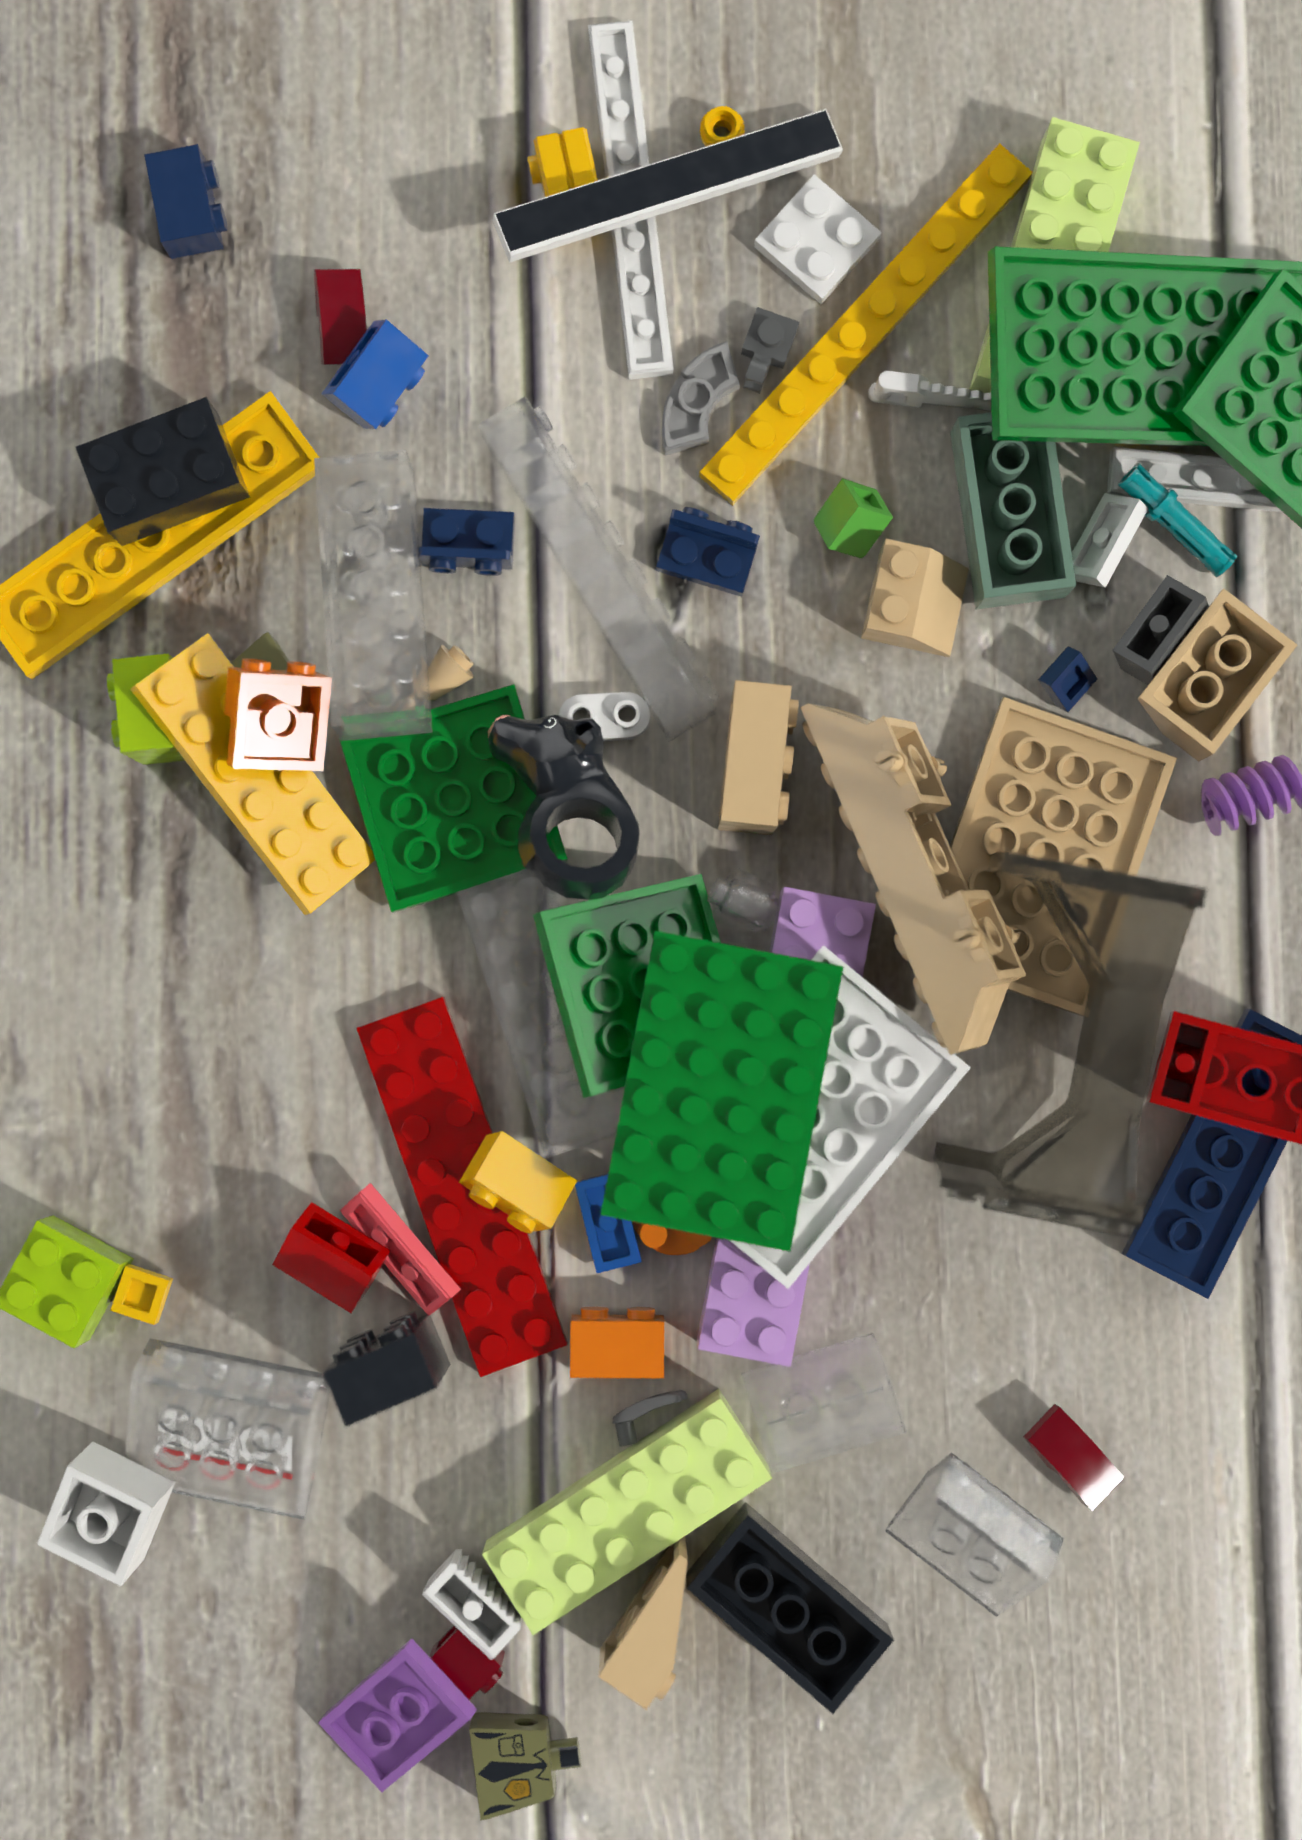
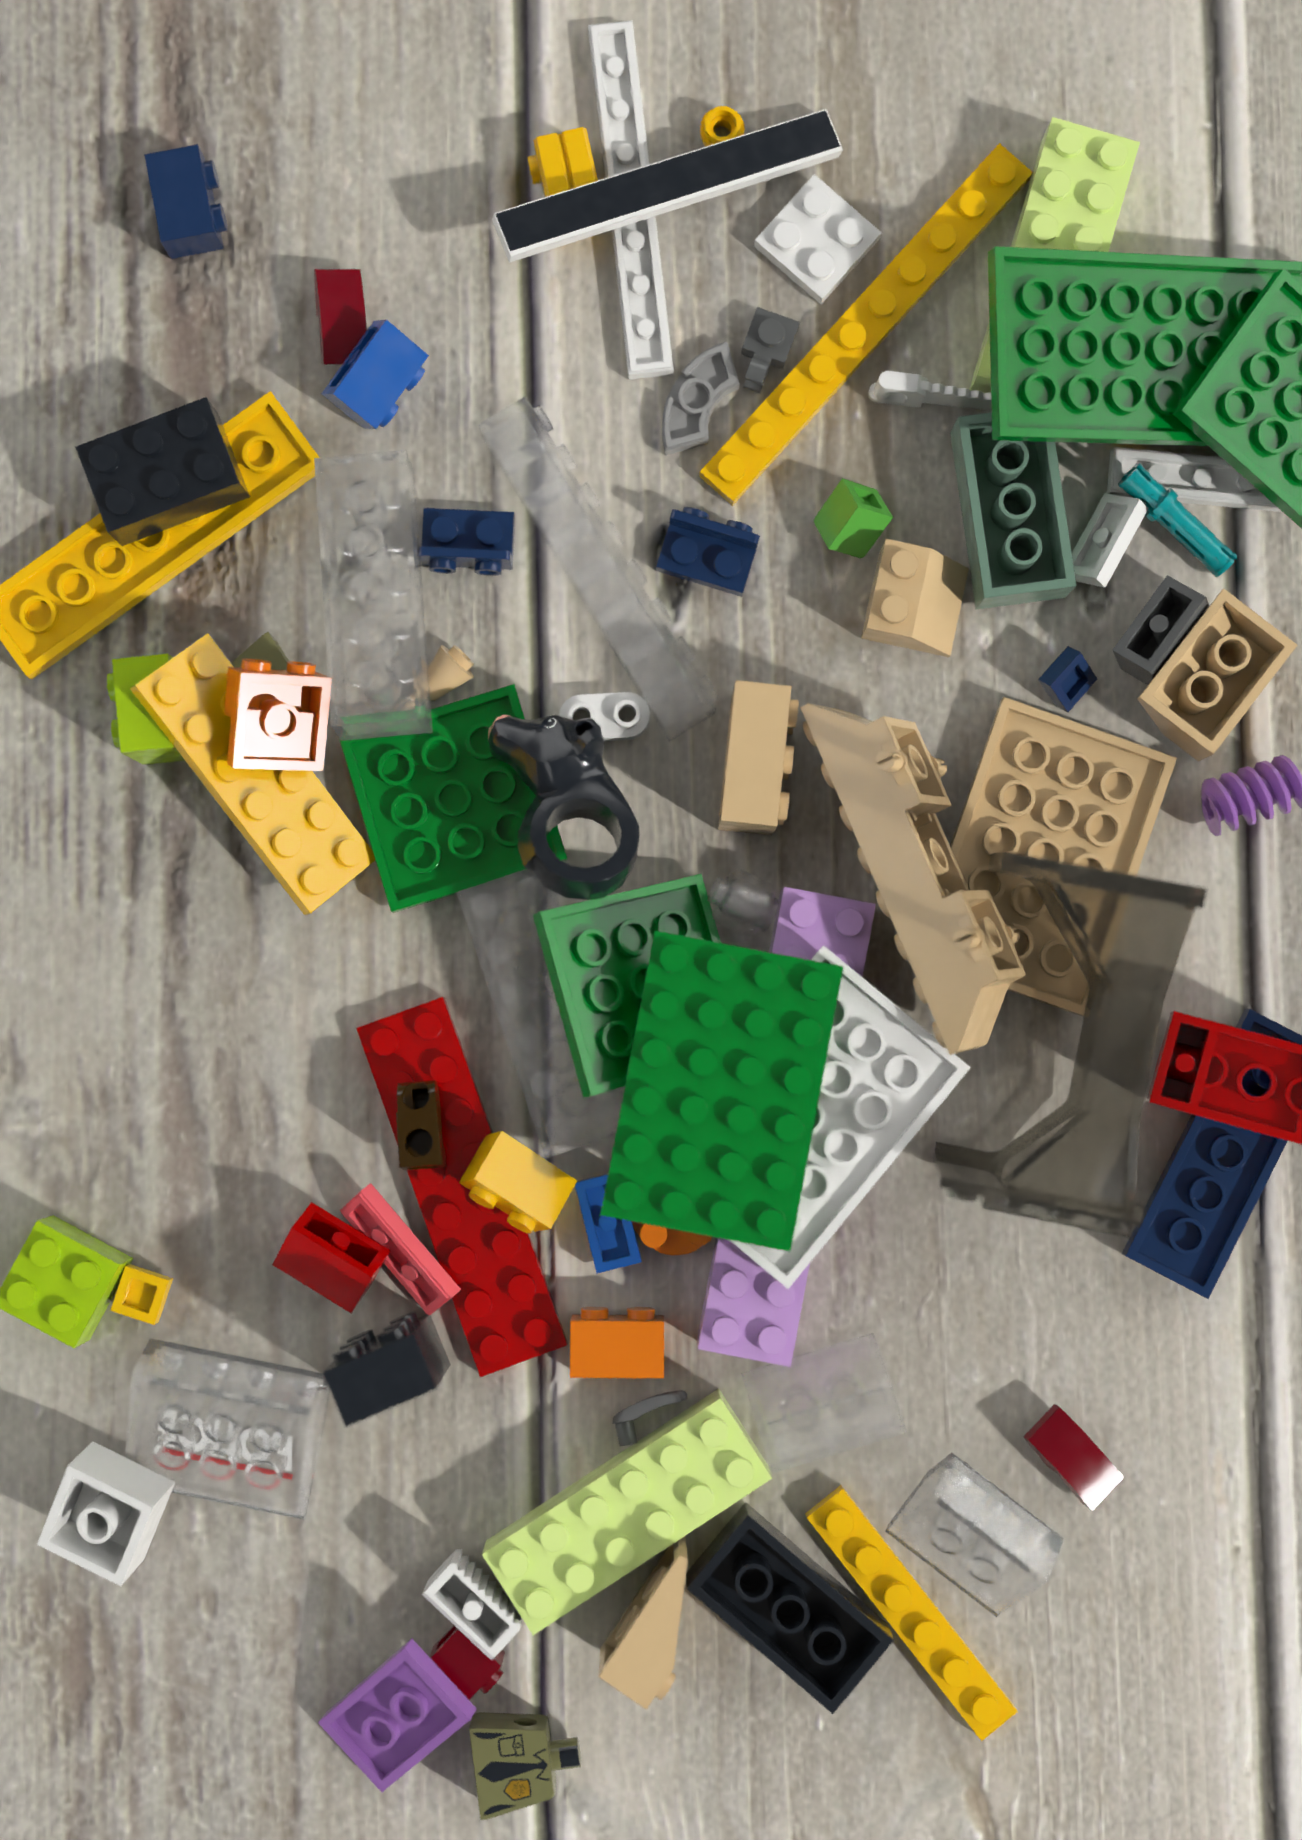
(419, 1126): none -> dark brown leg
(911, 1612): none -> yellow plate

